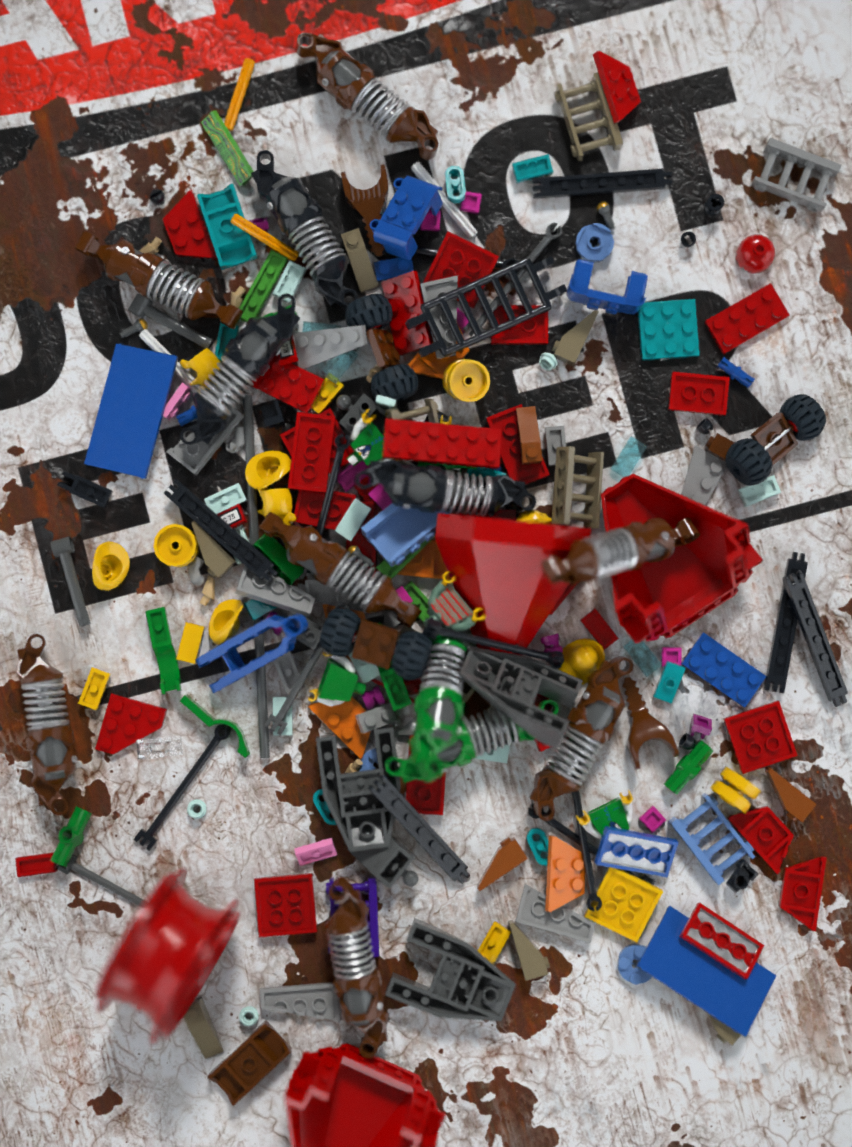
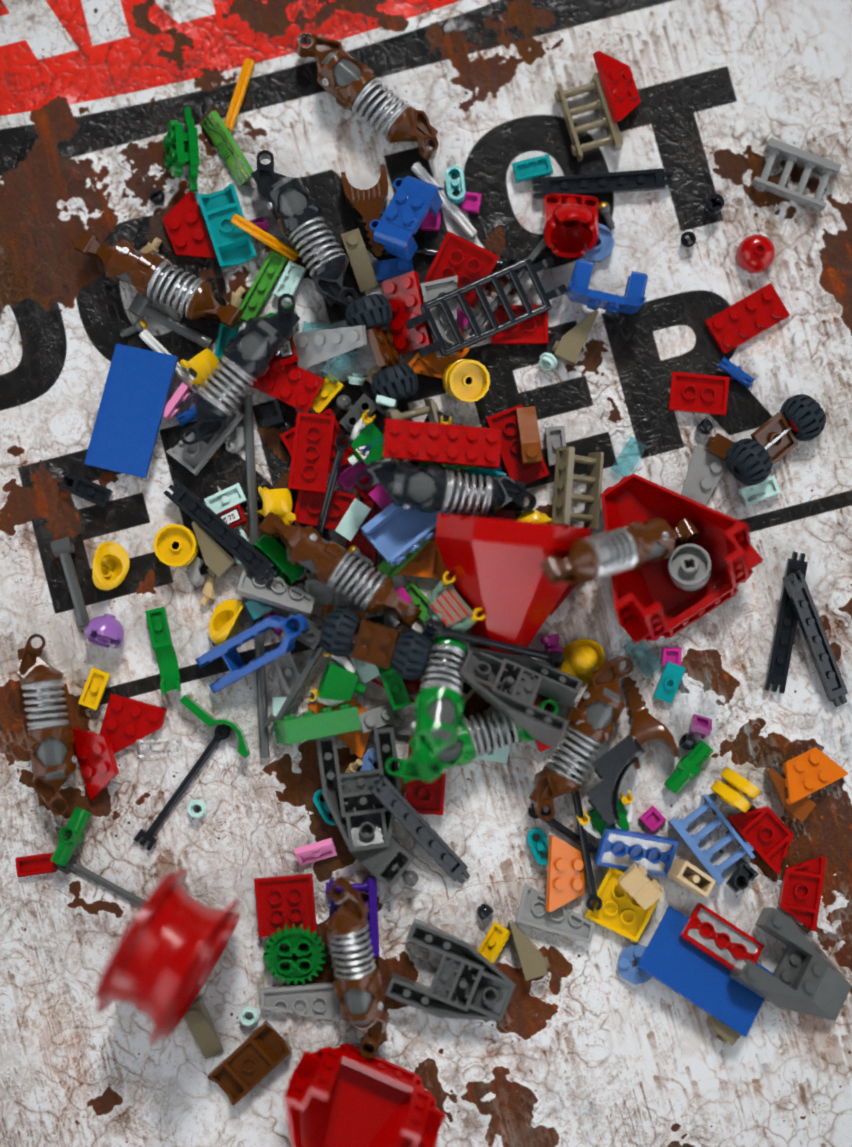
(95, 760): none -> red wing
(105, 631): none -> medium lavender cylinder
(182, 149): none -> green piece
(190, 642): yellow tile -> none
(267, 468): yellow hat -> none
(294, 937): none -> green gear
(317, 725): none -> green wedge
(356, 378): none -> light aqua plate
(368, 698): magenta wheel -> none
(484, 911): none -> black hinge
(504, 860): dark orange slope -> none
(570, 223): none -> red piece
(599, 629): red tile -> none
(612, 769): none -> black arch
(640, 886): none -> tan brick
(668, 329): teal plate -> none
(691, 578): none -> light grey wheel
(691, 878): none -> tan brick
(723, 669): blue piece -> none
(760, 737): red plate -> none
(803, 977): none -> dark grey wedge
(810, 773): none -> orange wing

